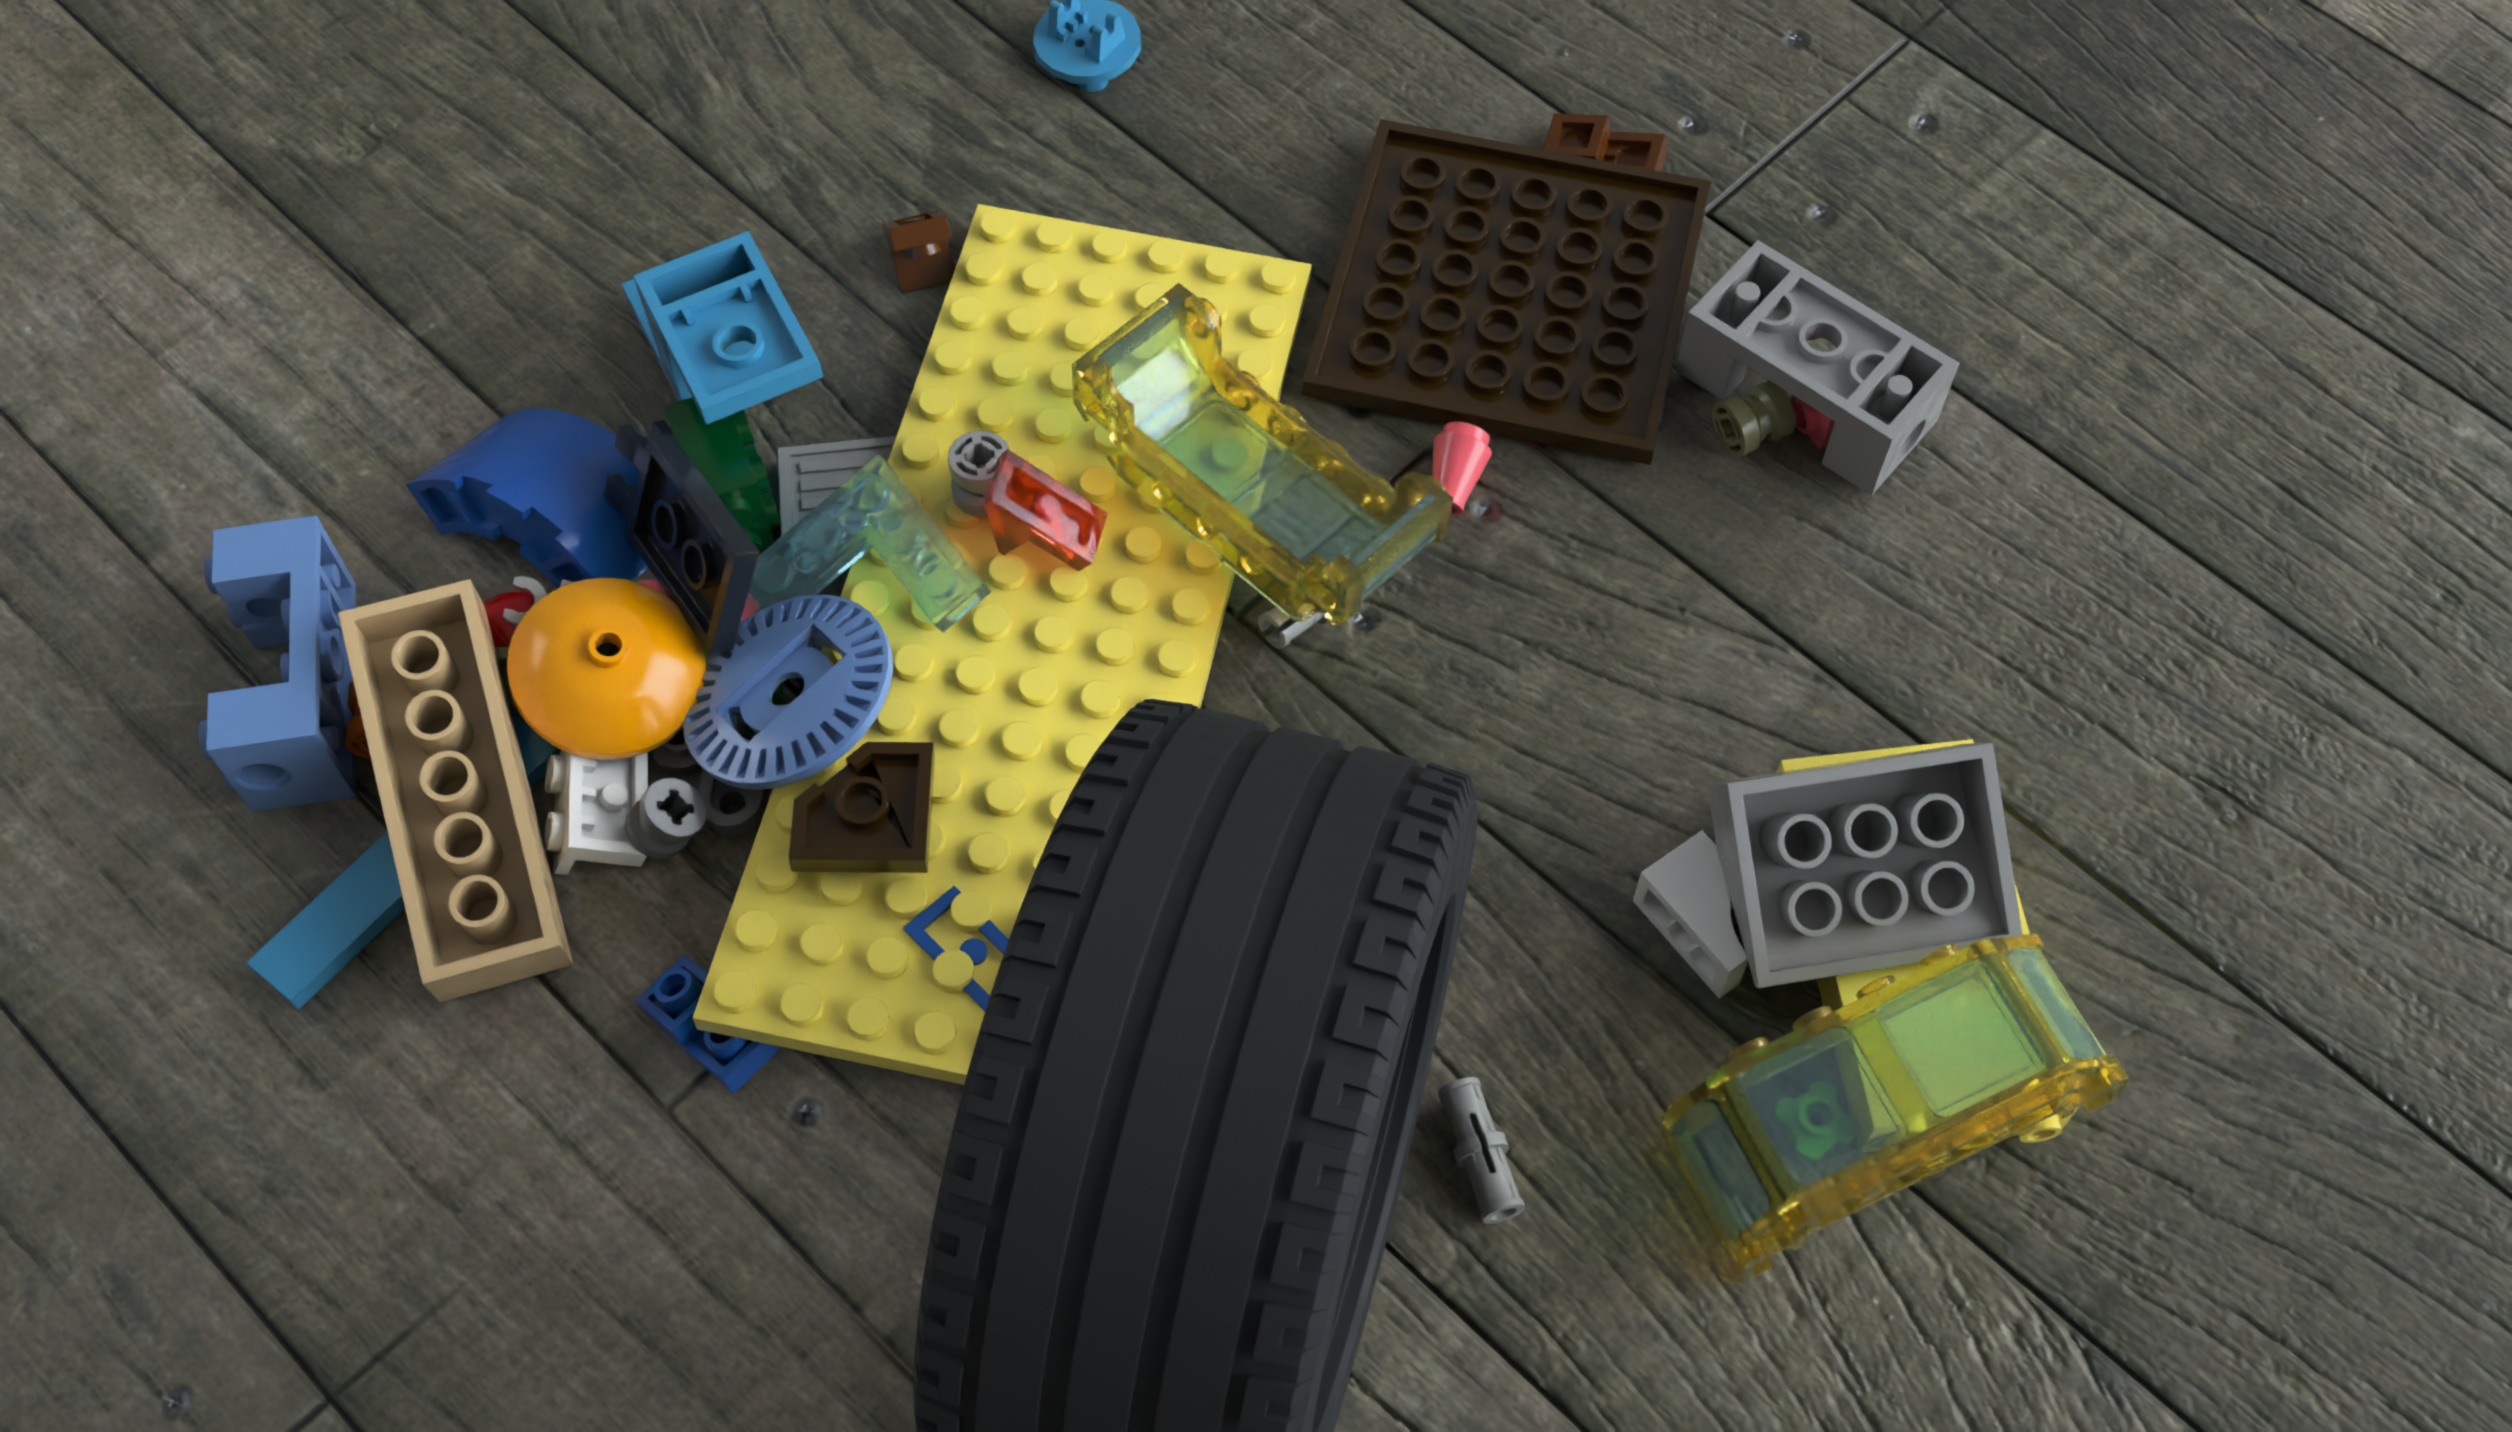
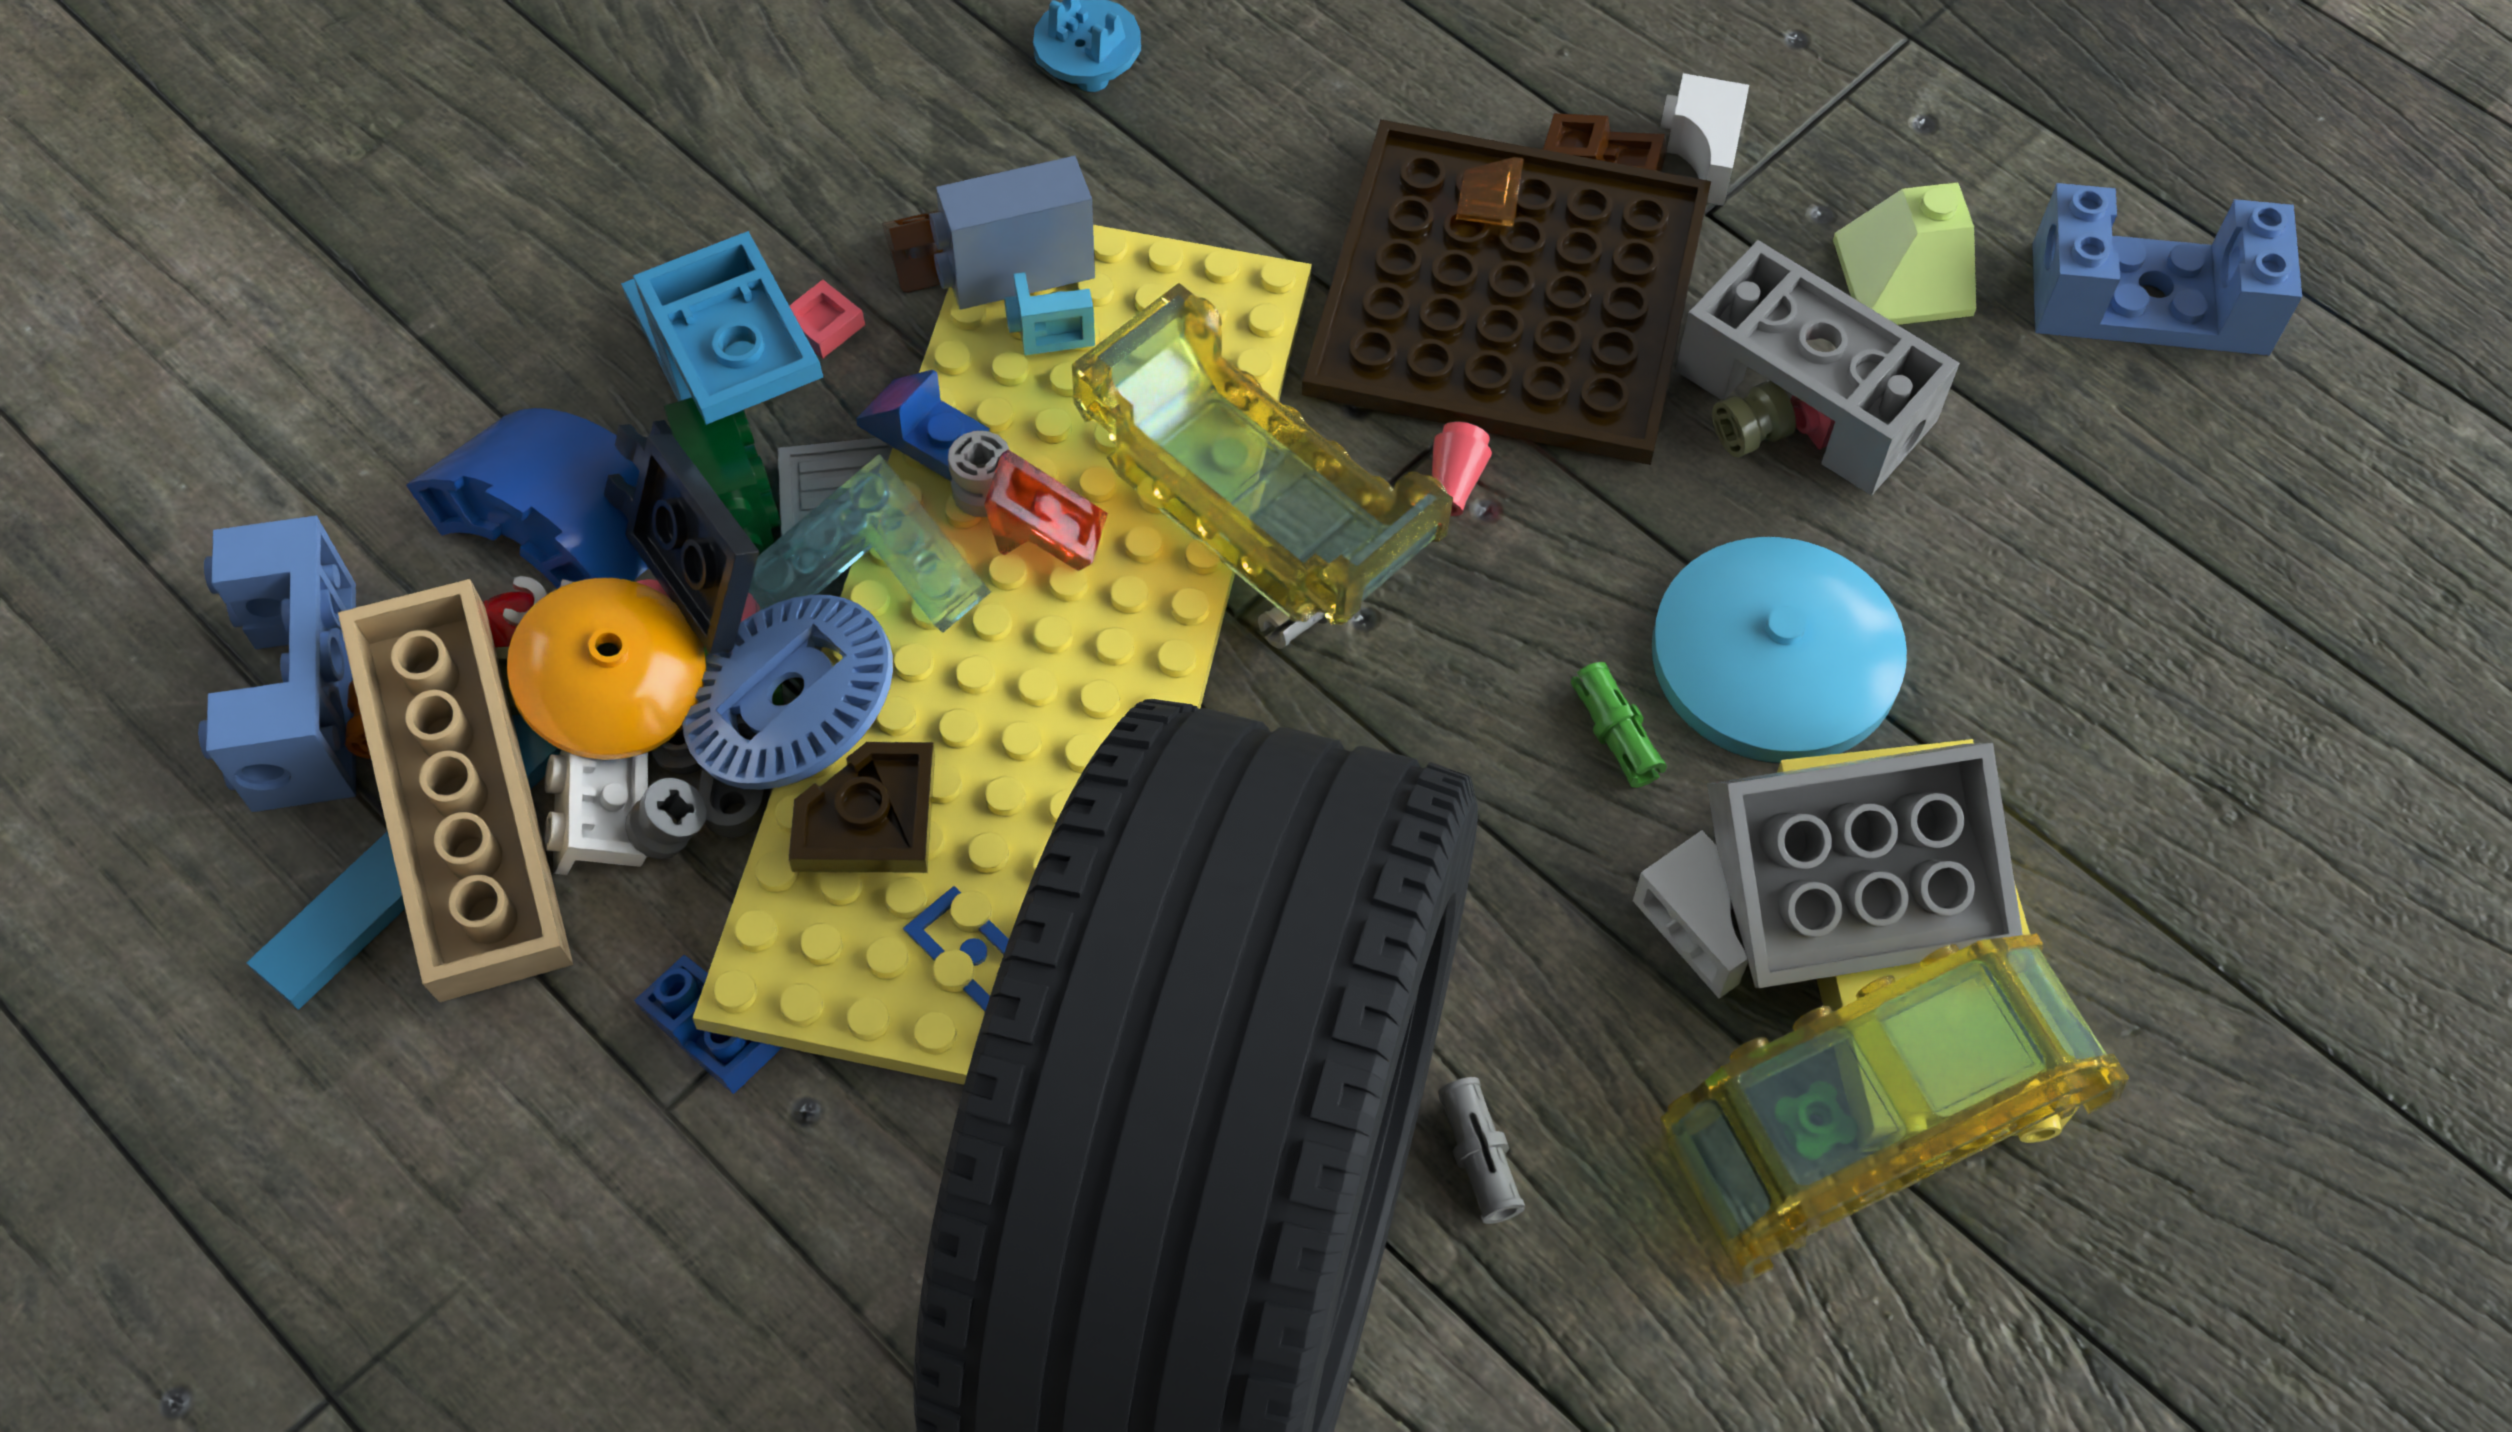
(826, 317): none -> coral plate
(917, 420): none -> blue slope
(1012, 224): none -> sand blue brick
(1050, 320): none -> medium azure bracket
(1491, 192): none -> clear orange slope
(1618, 724): none -> bright green pin
(1706, 128): none -> white arch
(1778, 649): none -> medium azure dish
(1912, 256): none -> yellowish green slope
(2216, 294): none -> medium blue plate

